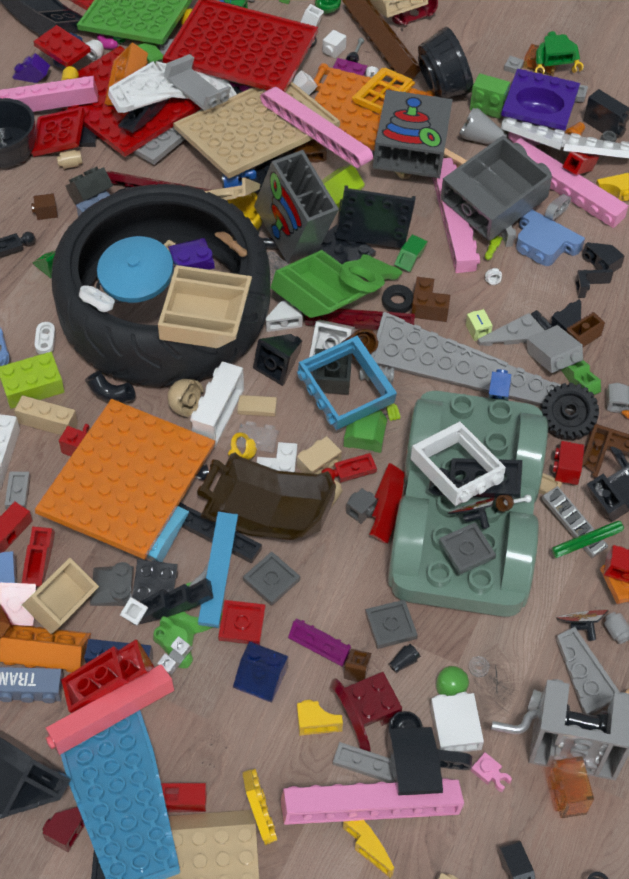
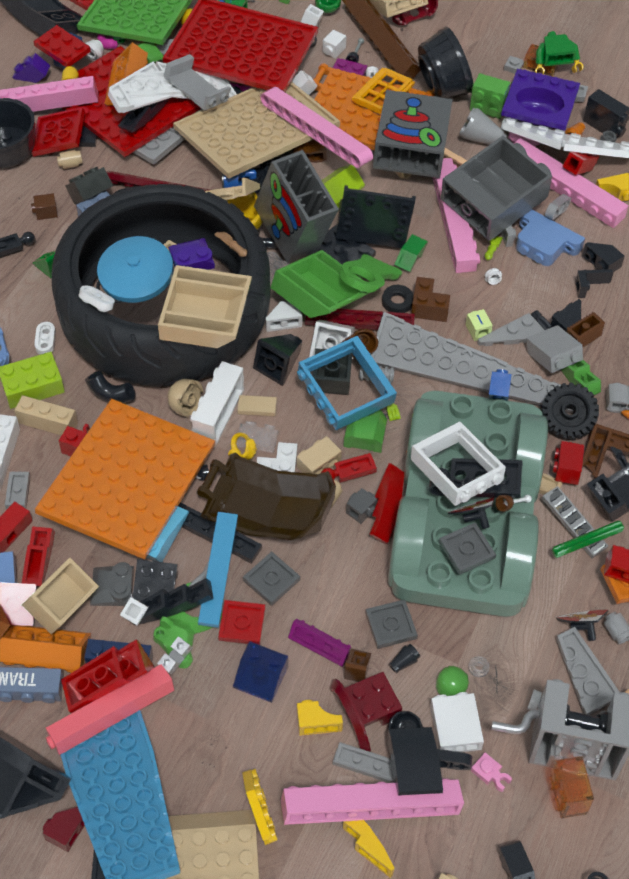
(185, 797): red brick -> none

